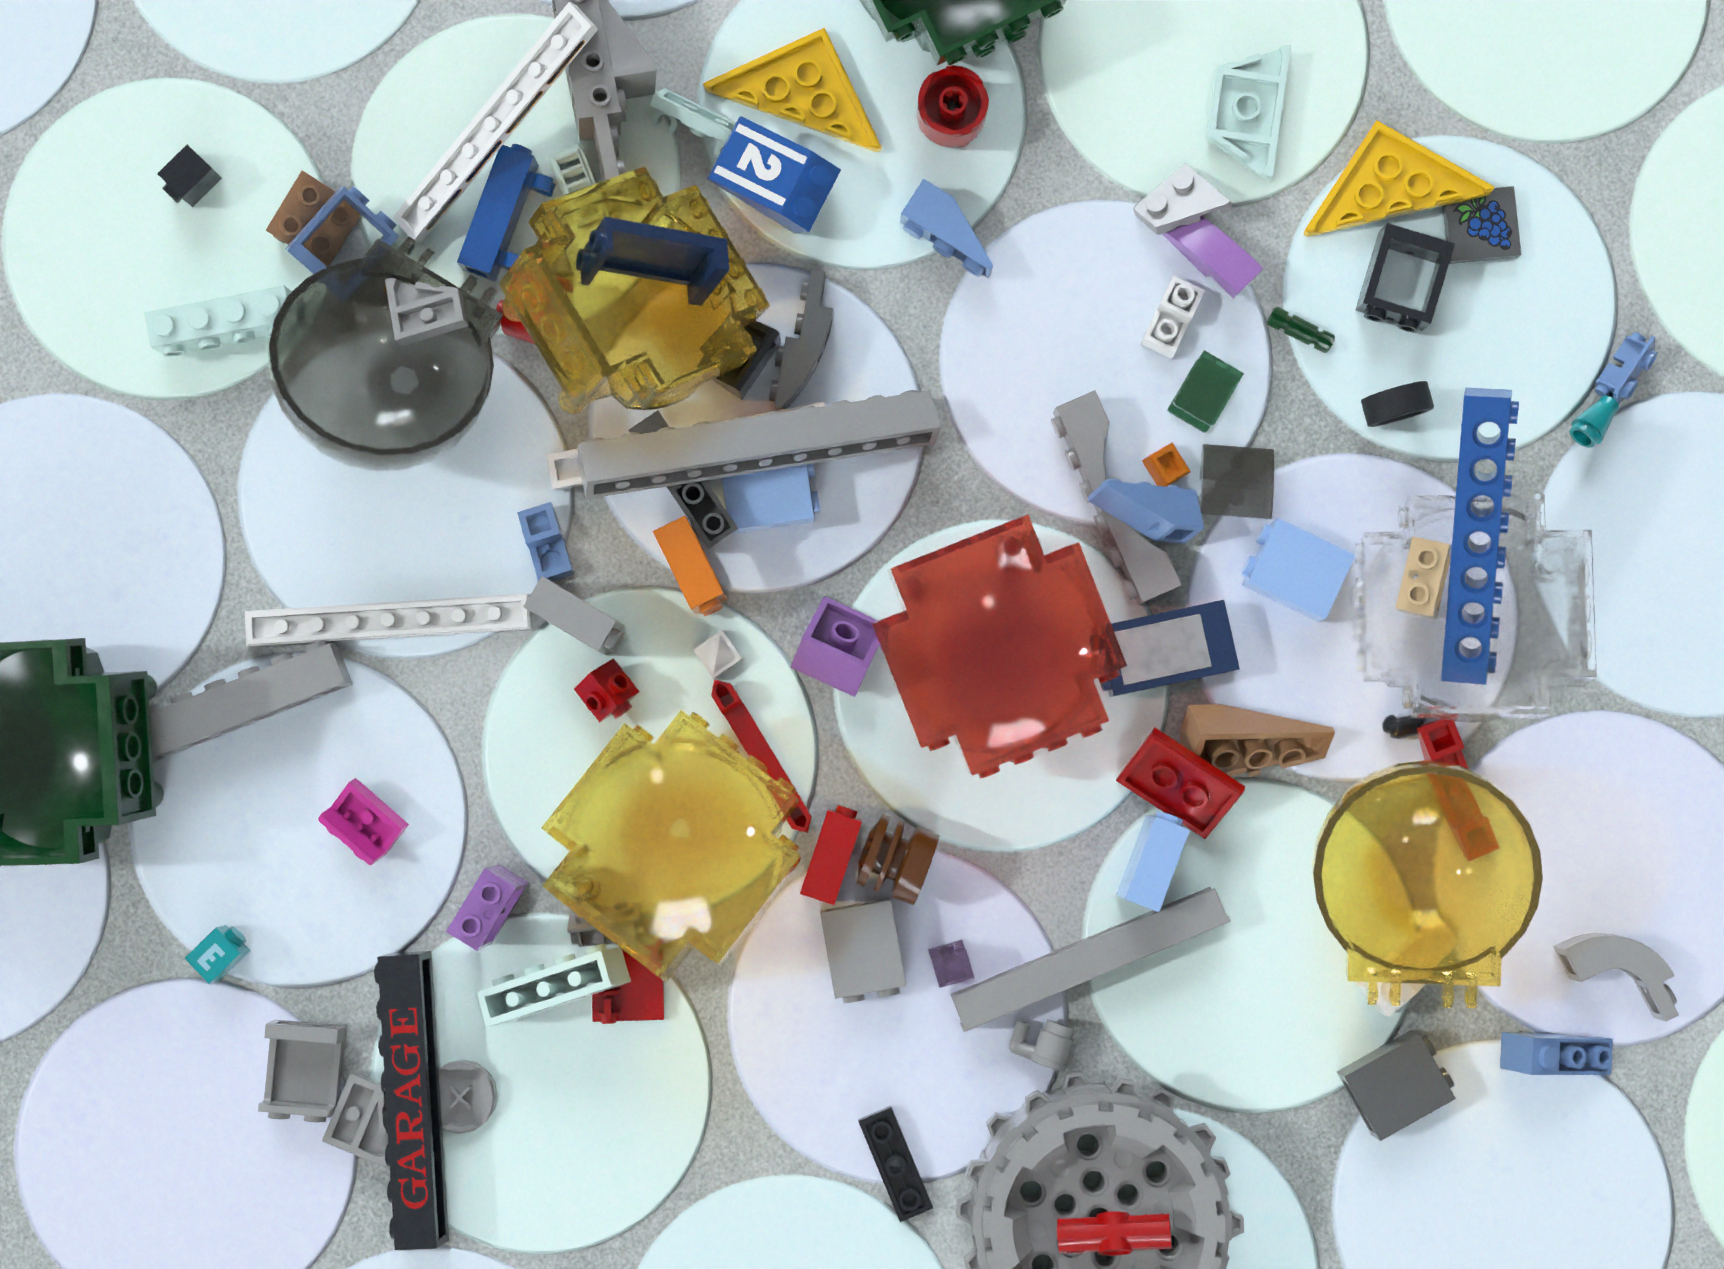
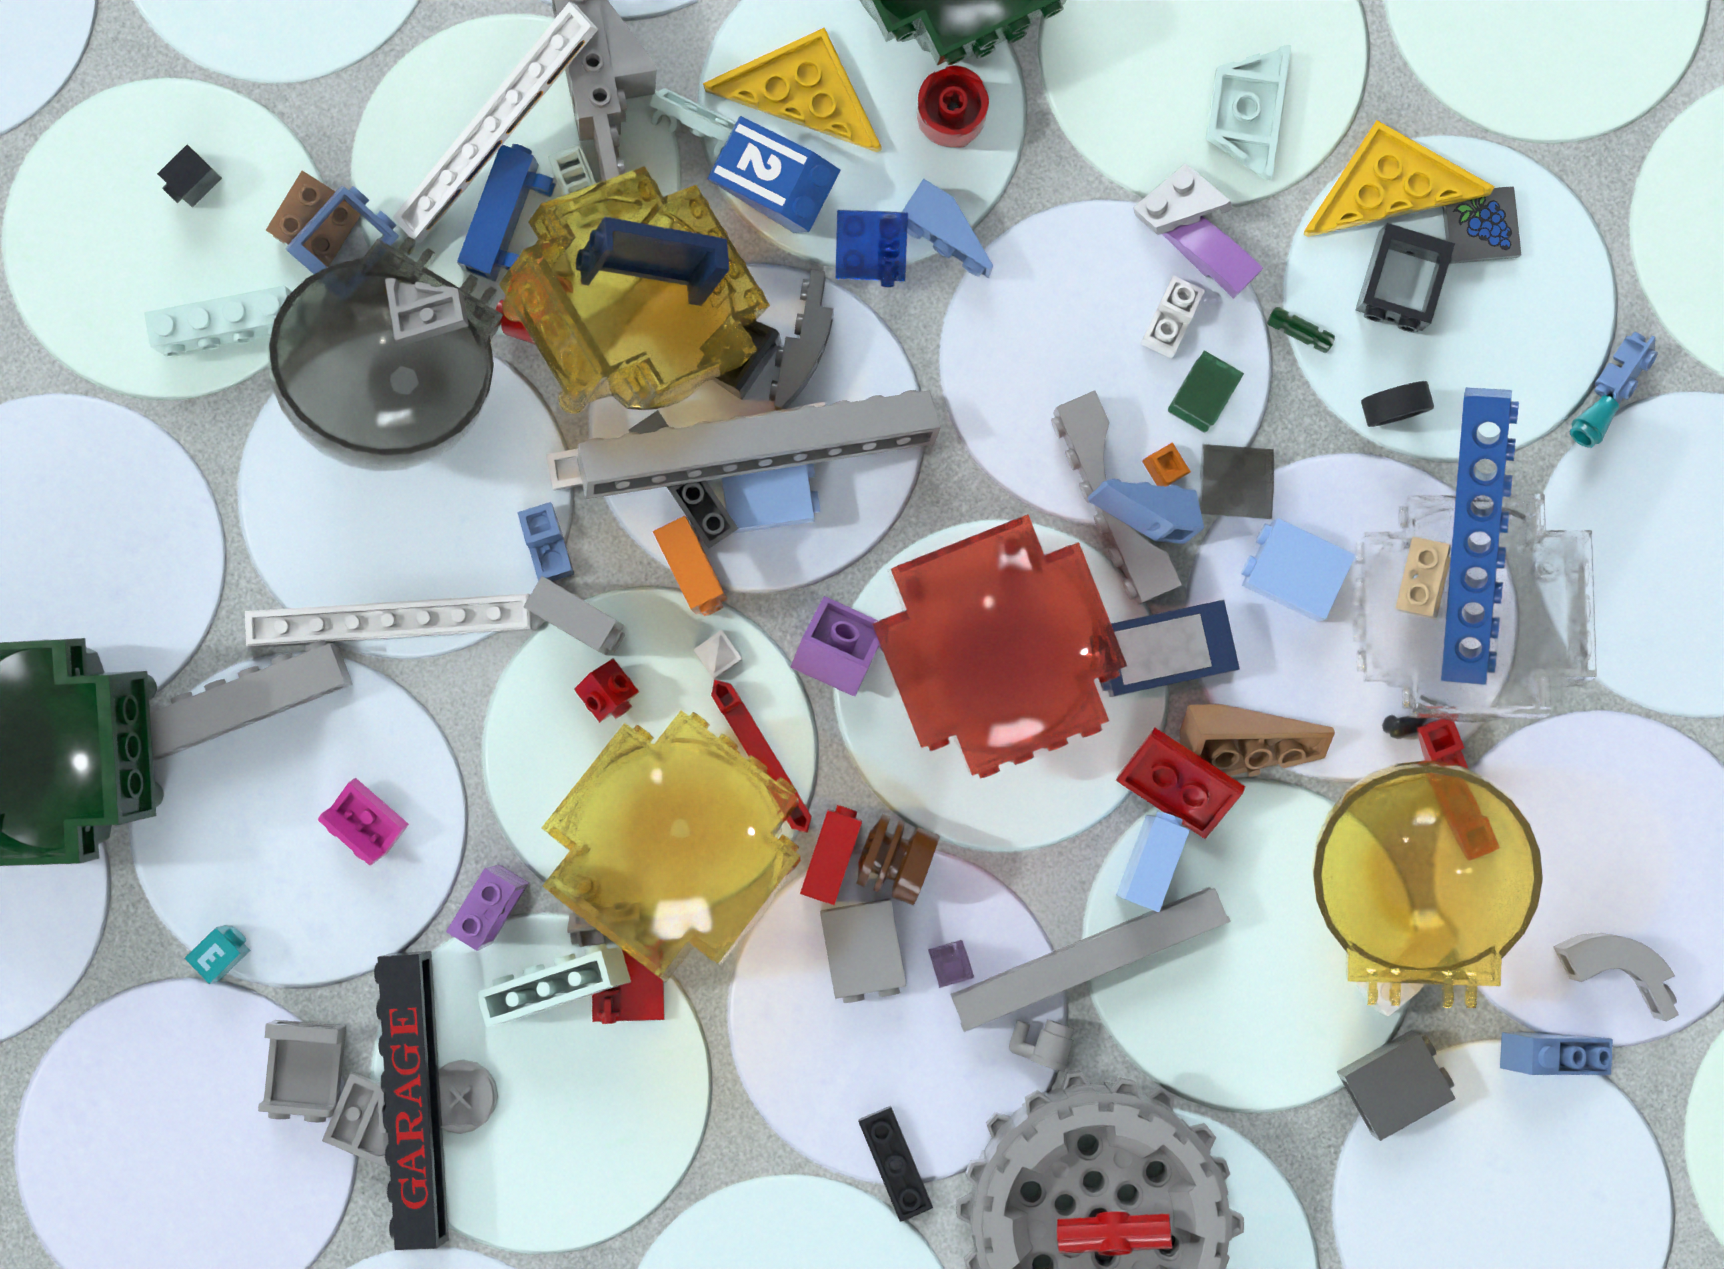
(871, 245): none -> clear blue hinge

